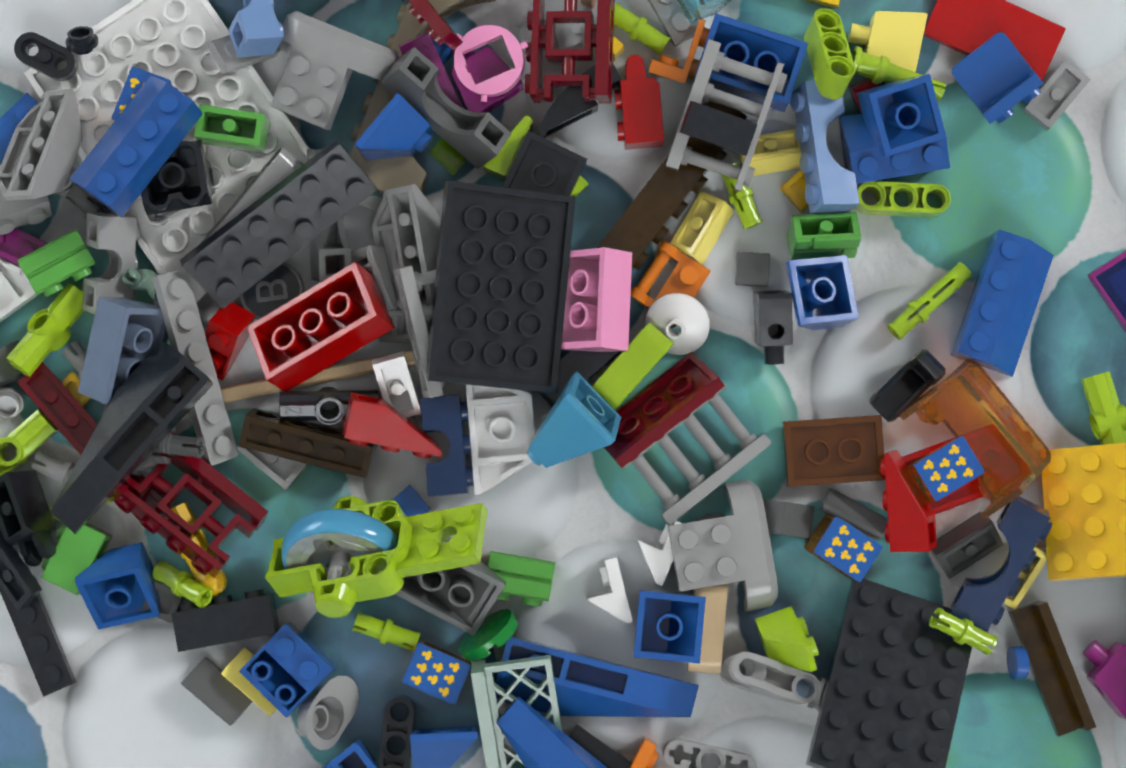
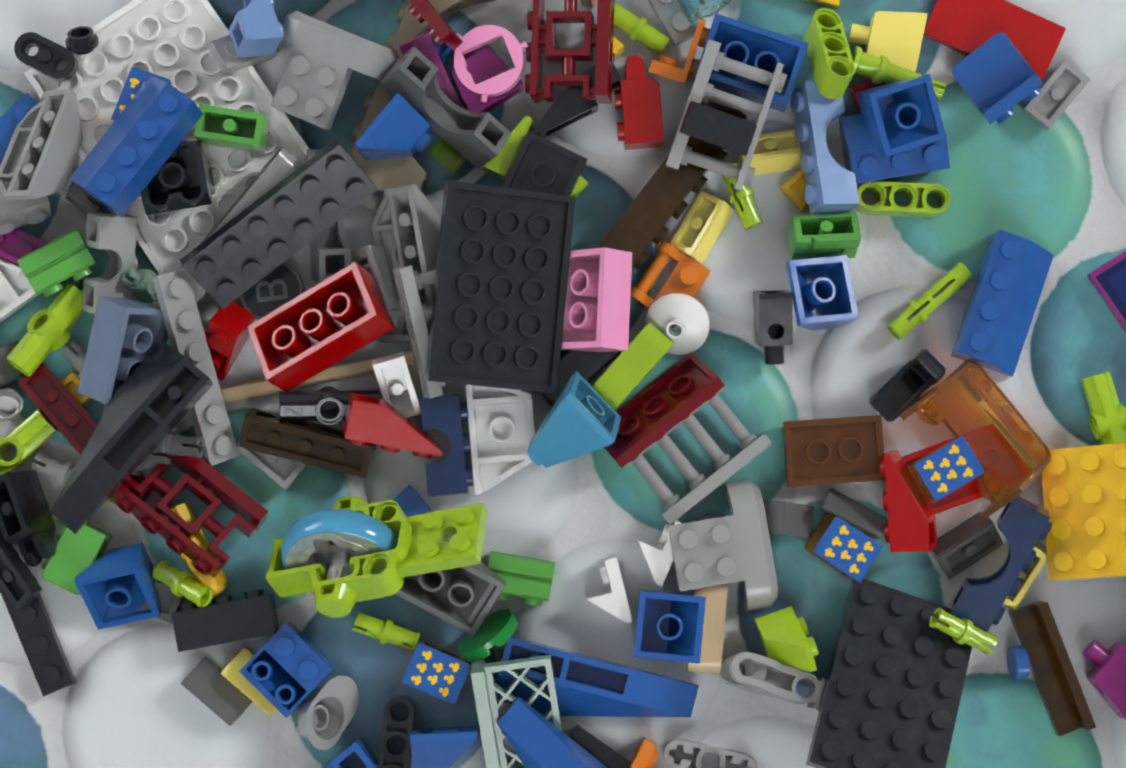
(752, 269): dark grey tile -> none

